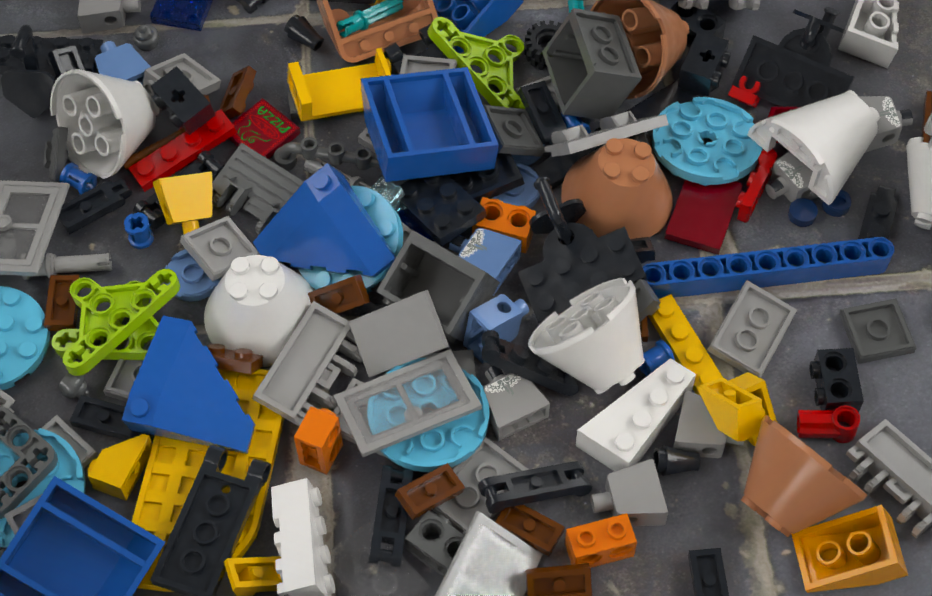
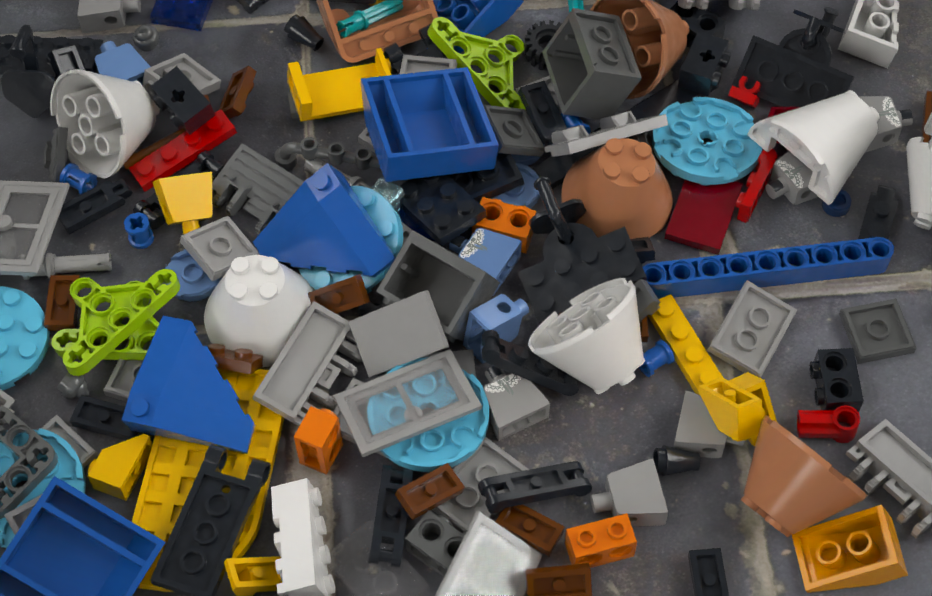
(264, 129): dark red tile -> none
(634, 421): white wedge -> none
(802, 212): dark blue tile -> none

